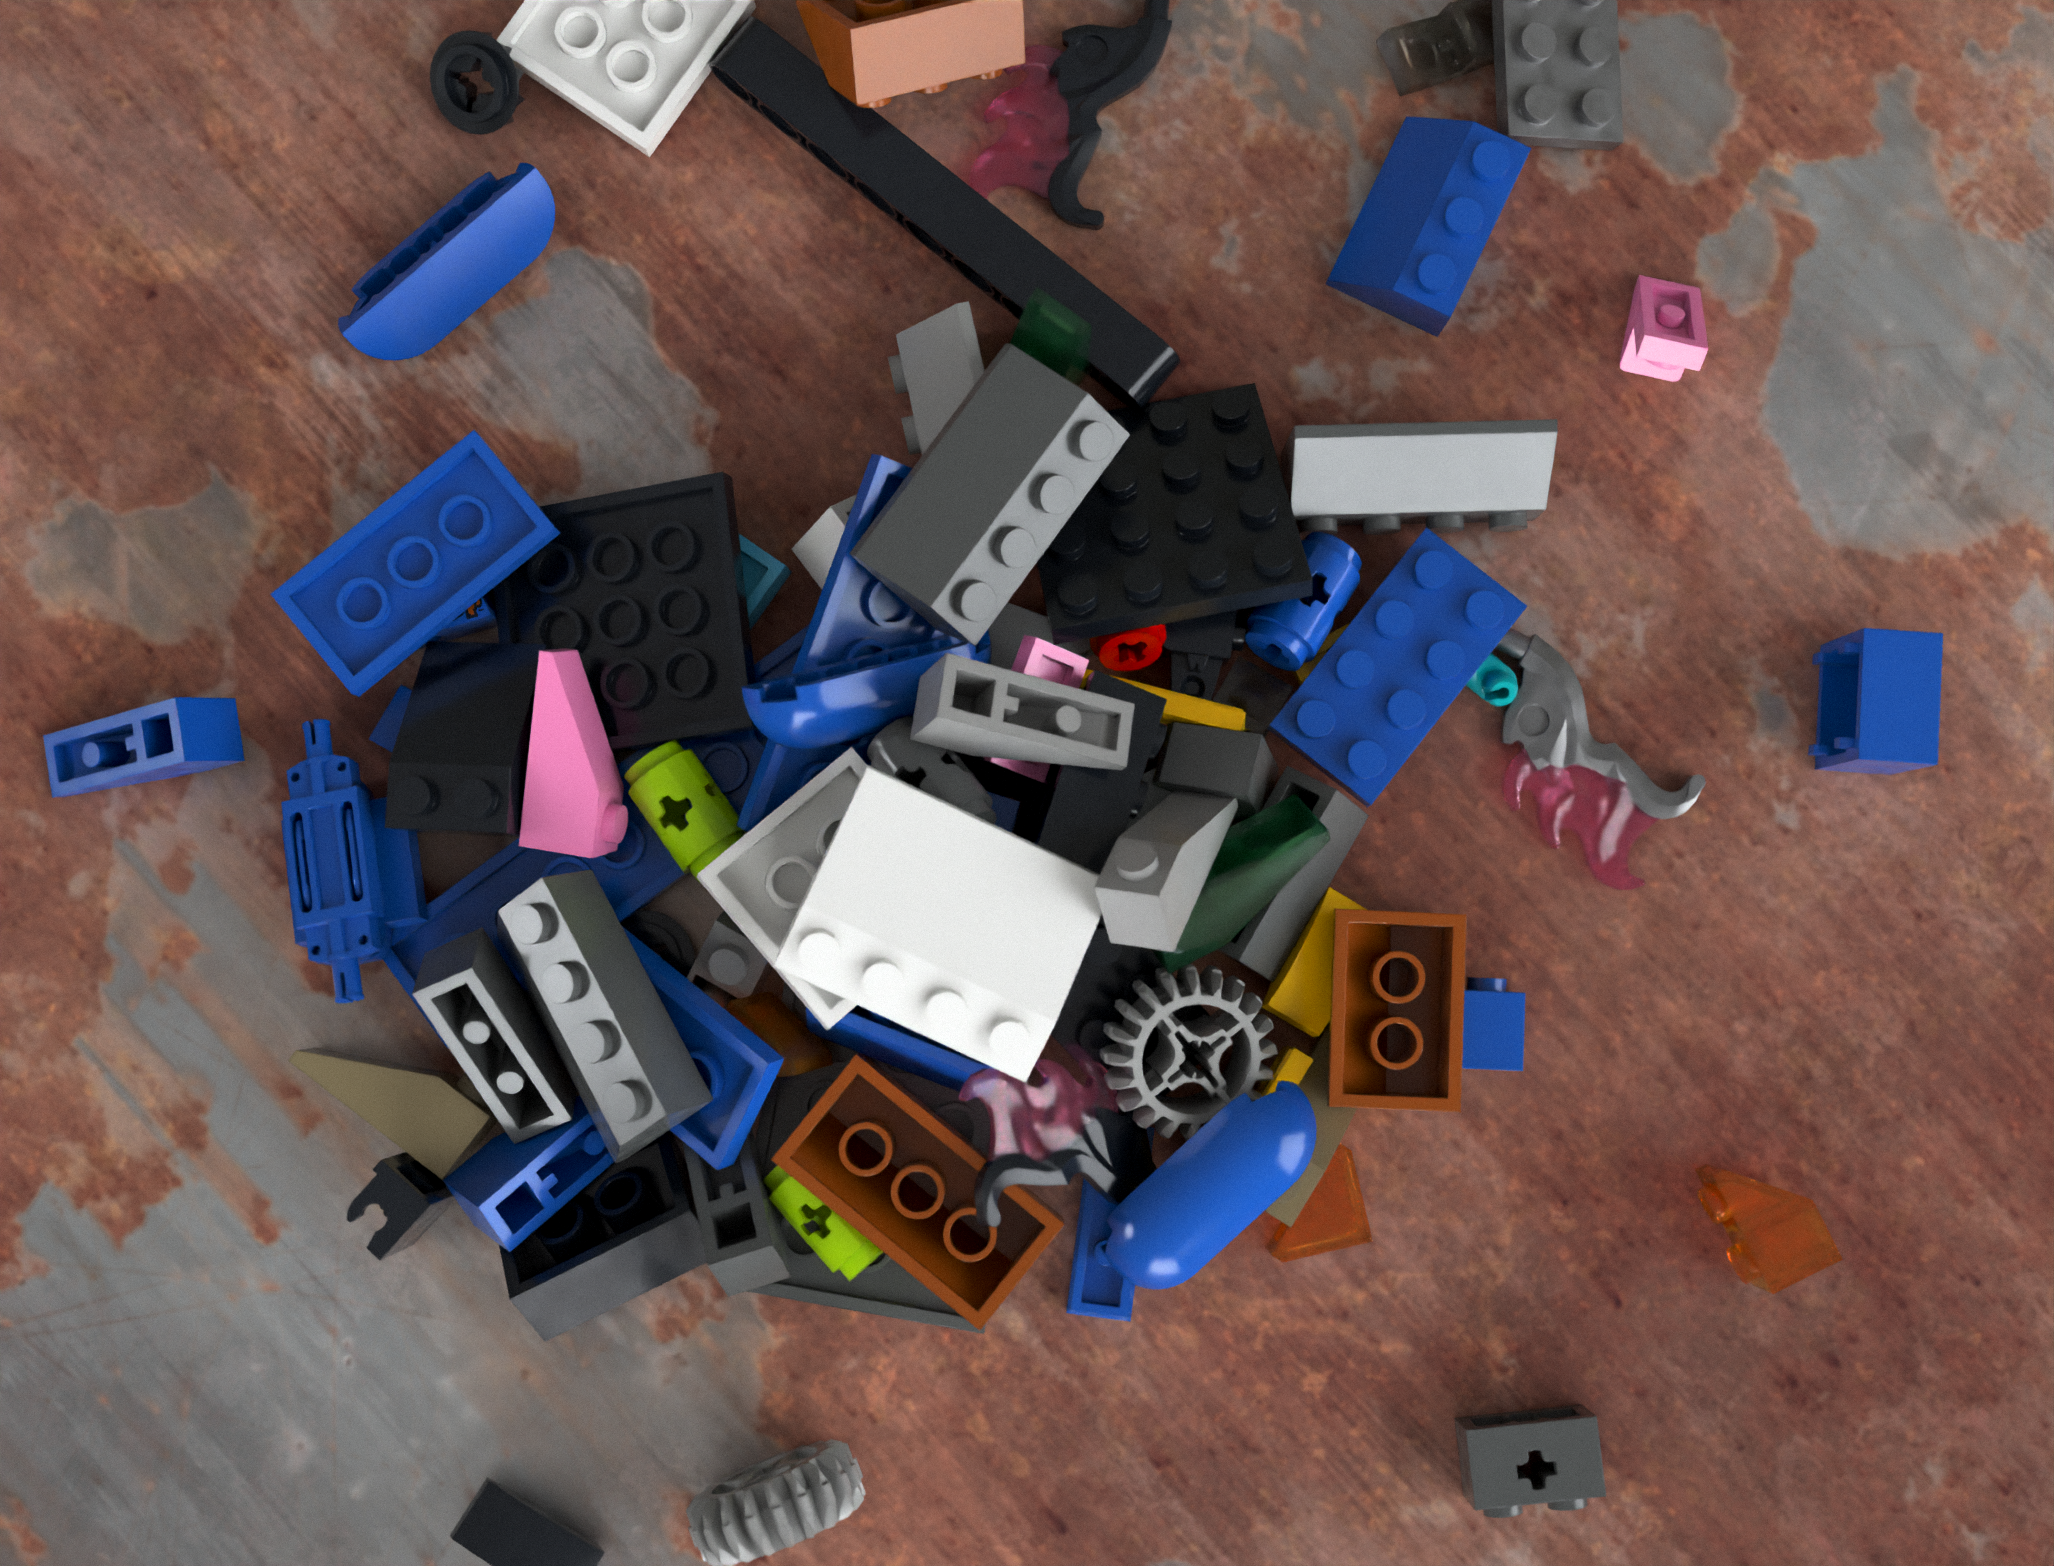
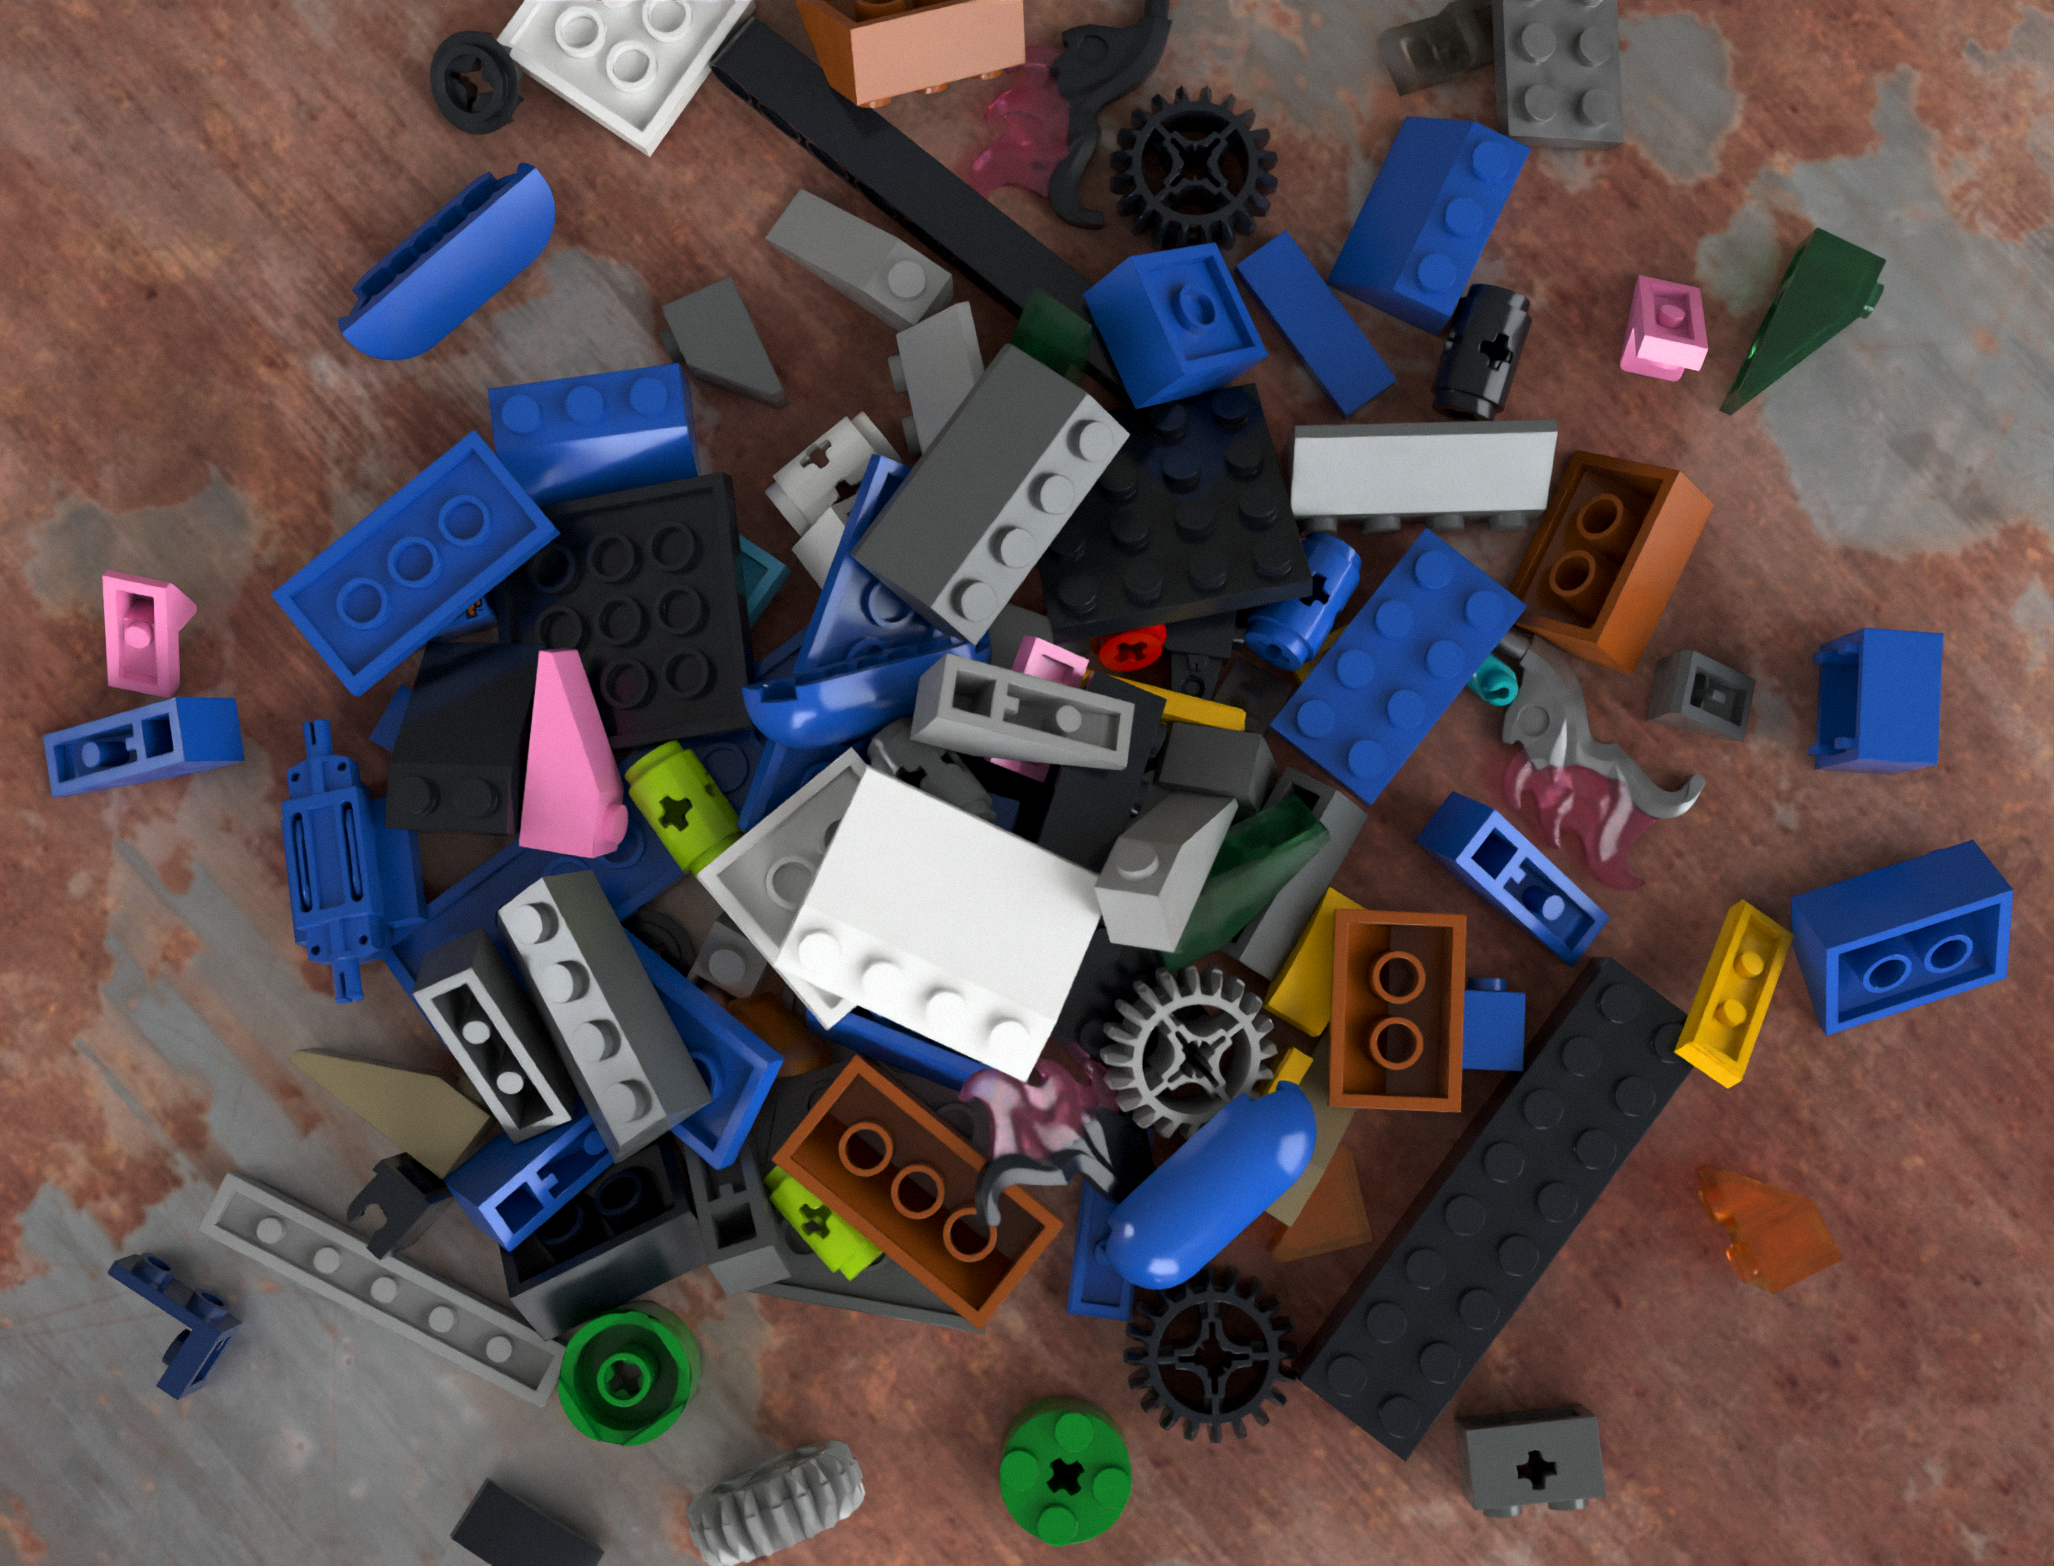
(143, 632): none -> bright pink slope
(192, 1352): none -> dark blue bracket
(387, 1290): none -> light grey plate
(596, 432): none -> blue slope
(635, 1409): none -> green brick
(721, 343): none -> dark grey slope
(809, 491): none -> white piece
(862, 262): none -> light grey slope
(1058, 1507): none -> green brick
(1162, 135): none -> black gear
(1174, 324): none -> blue container
(1239, 1354): none -> black gear
(1315, 325): none -> blue tile
(1481, 354): none -> black piece
(1498, 1207): none -> black brick
(1512, 876): none -> blue slope
(1608, 558): none -> dark orange slope
(1700, 696): none -> dark grey slope
(1734, 994): none -> yellow tile
(1818, 297): none -> clear green slope
(1902, 935): none -> blue slope

